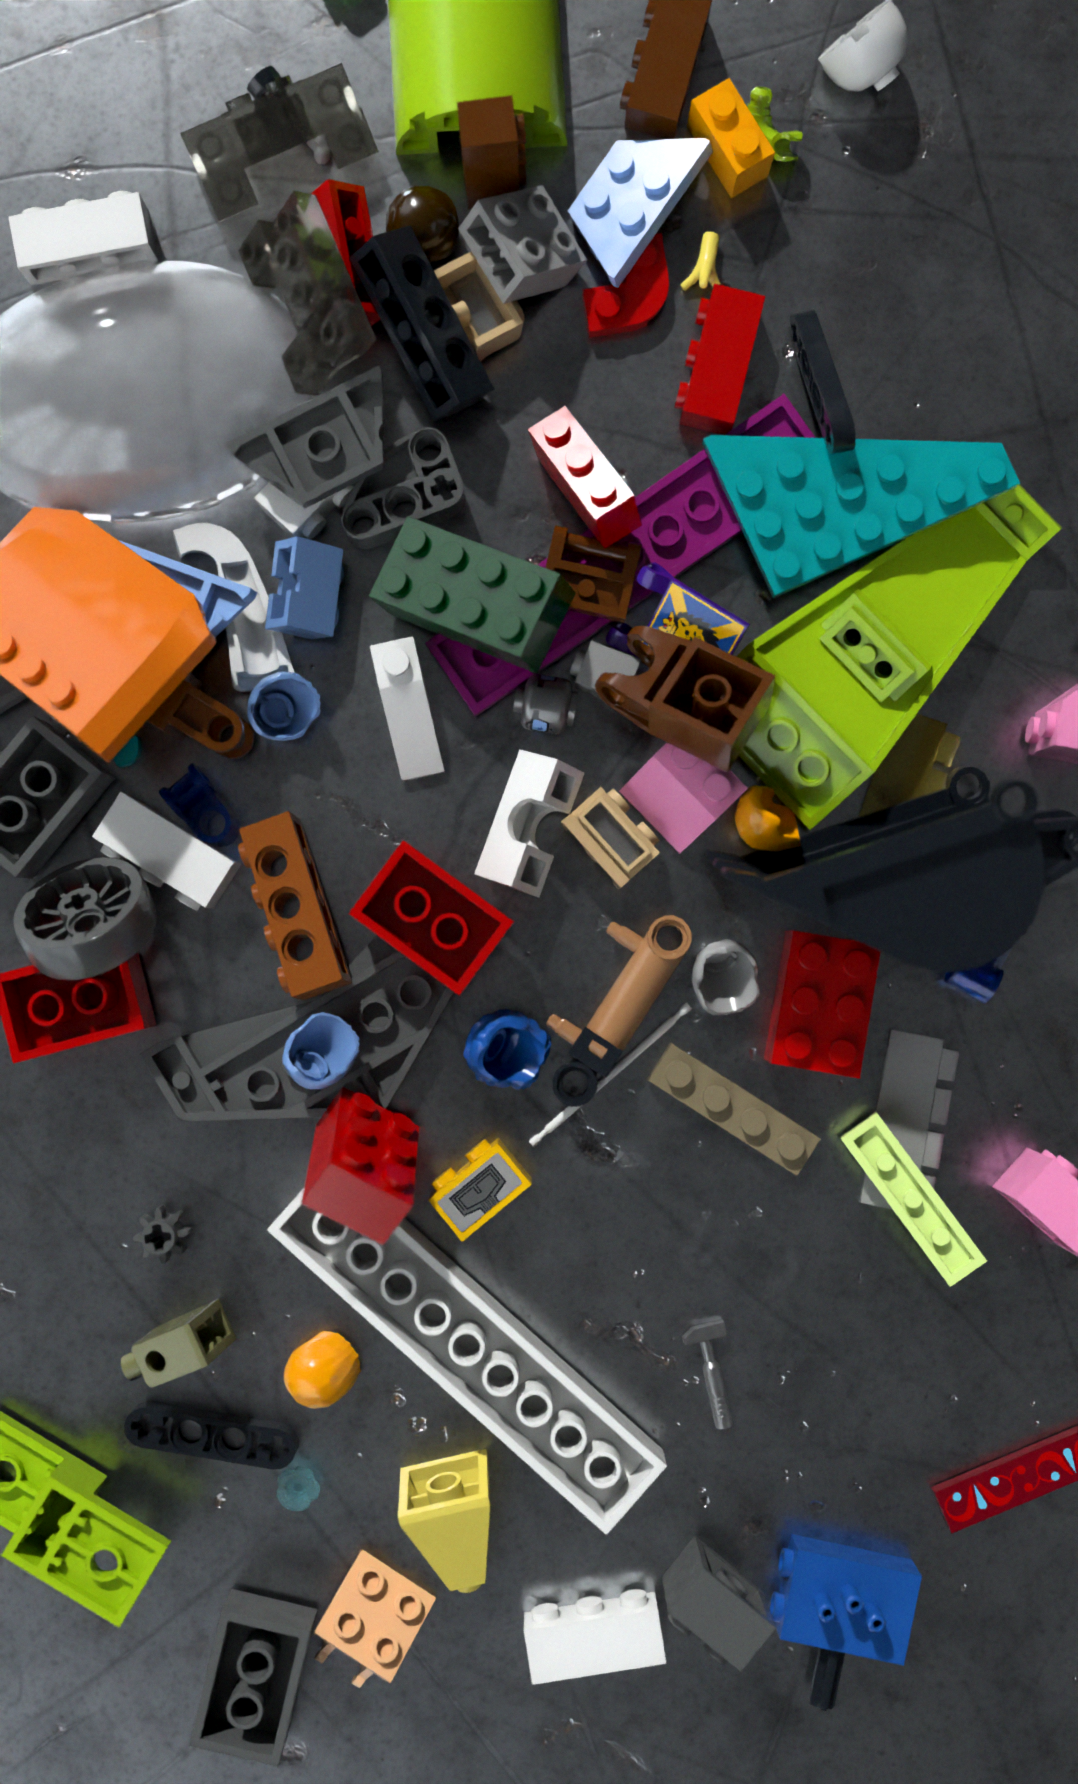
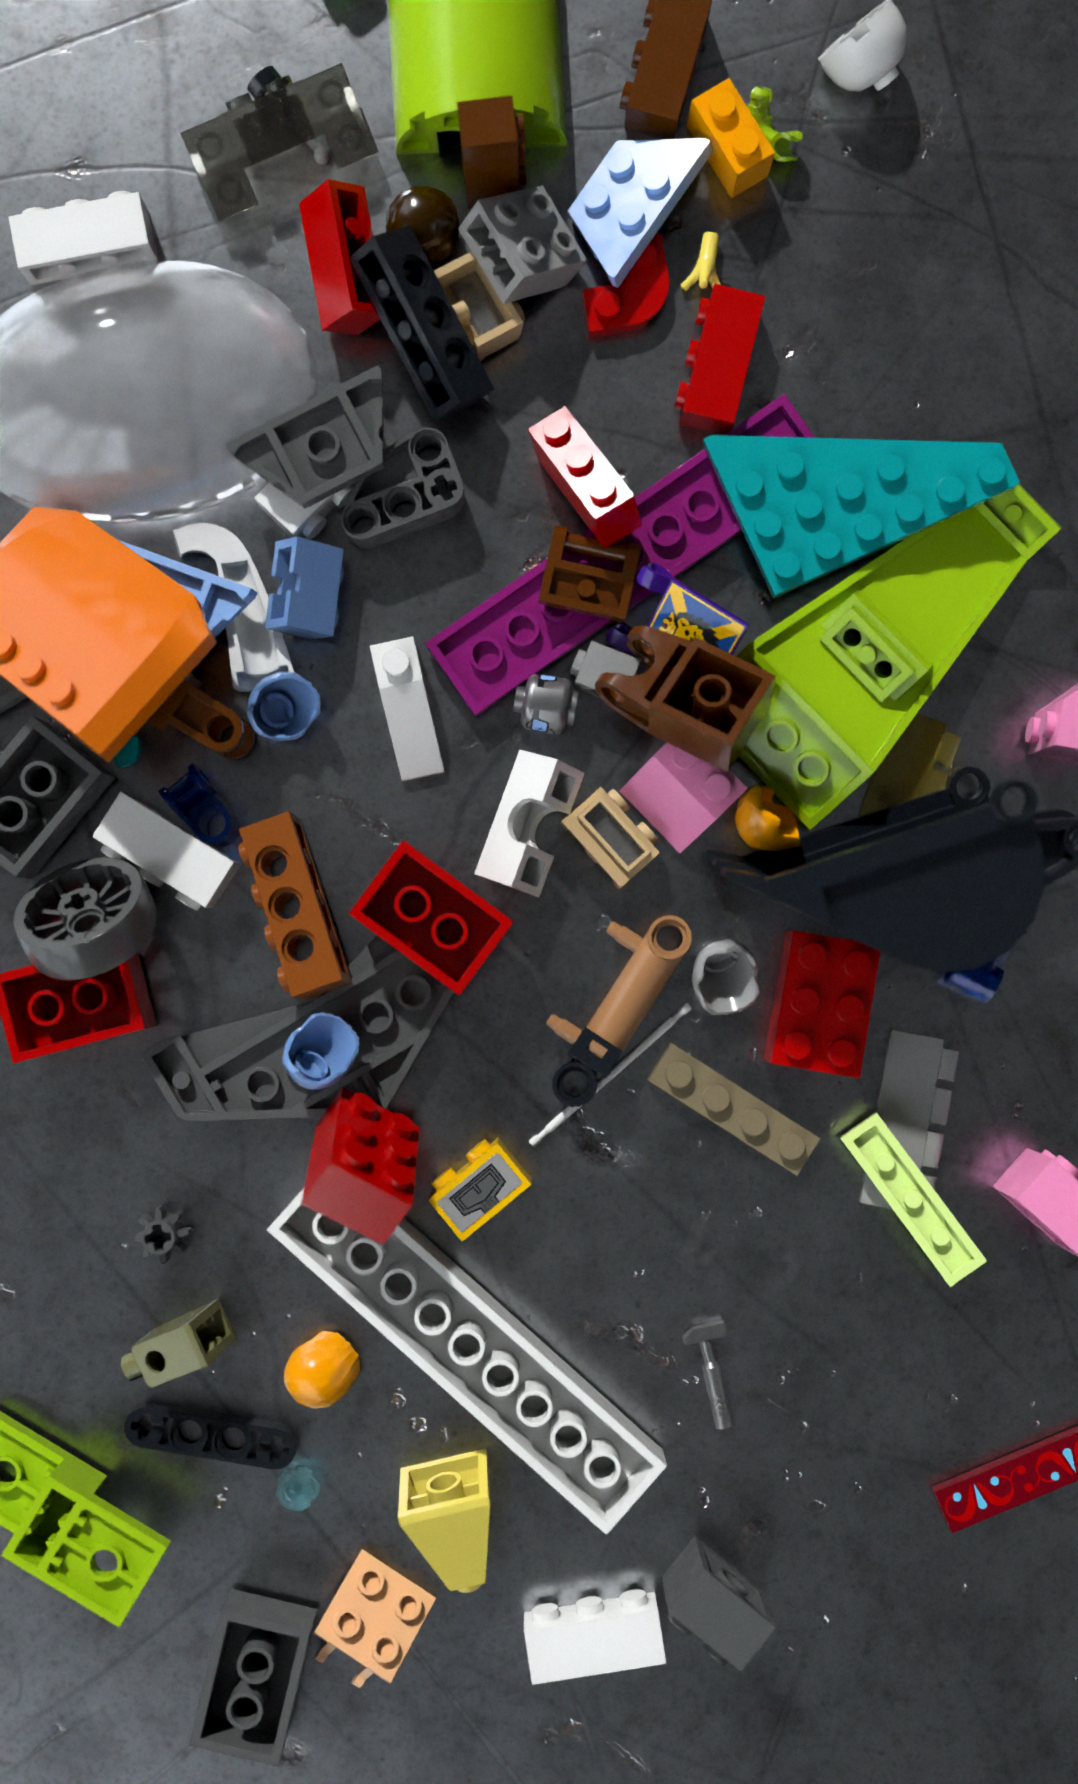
(317, 289): clear smoke bracket -> none
(473, 594): dark green brick -> none
(506, 1049): blue hair -> none
(822, 382): black beam -> none
(844, 1604): blue piece -> none

